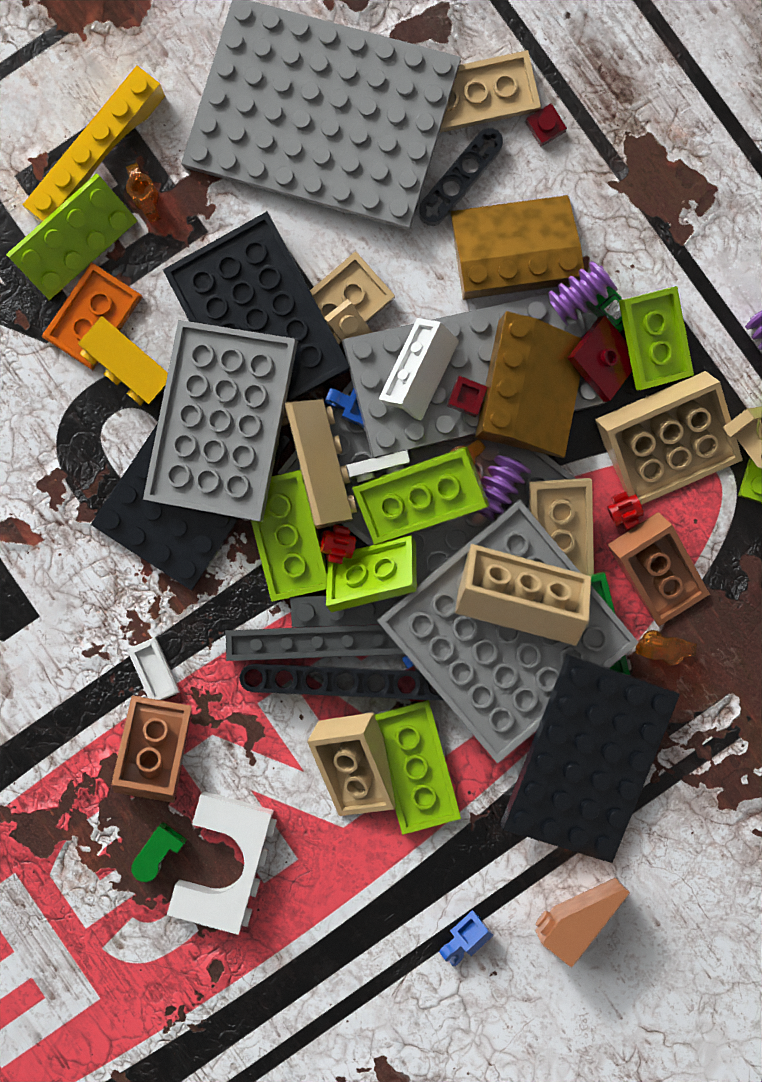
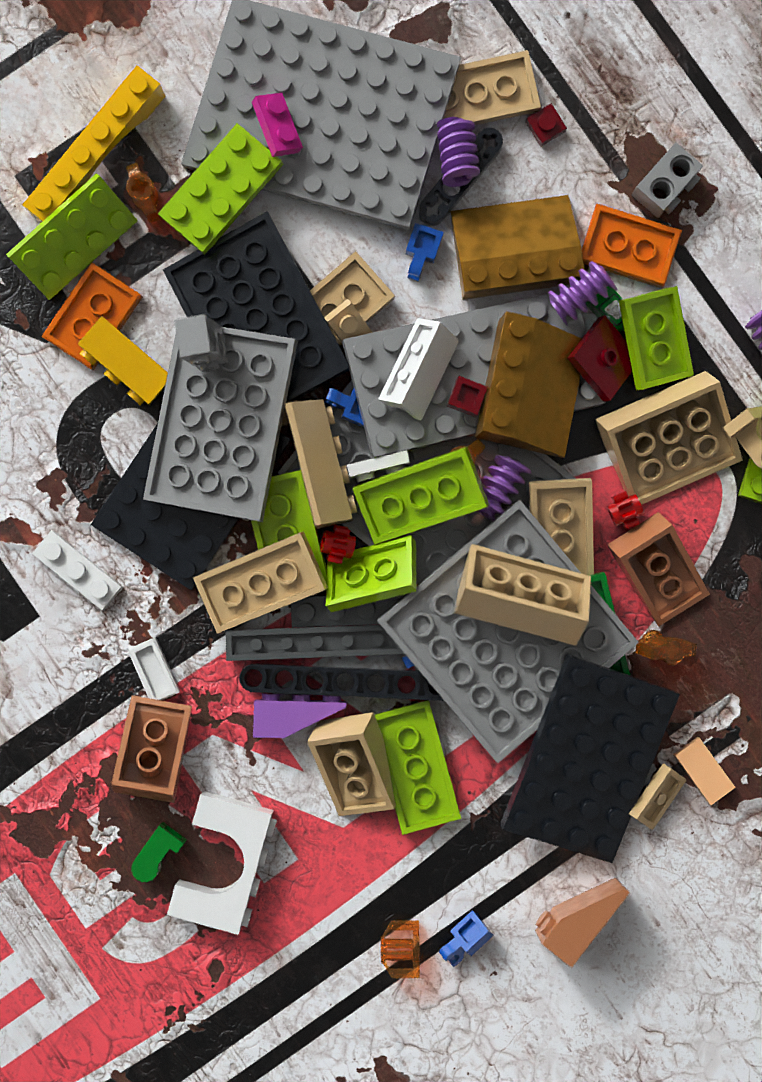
(77, 570): none -> white plate
(201, 342): none -> light grey brick
(220, 189): none -> lime plate
(260, 582): none -> tan plate
(277, 124): none -> dark pink plate
(285, 717): none -> medium lavender slope
(394, 943): none -> clear orange piece
(423, 247): none -> blue plate
(457, 151): none -> medium lavender piece
(630, 245): none -> orange tile
(657, 796): none -> tan plate
(664, 178): none -> light grey brick
(704, 771): none -> light nougat tile

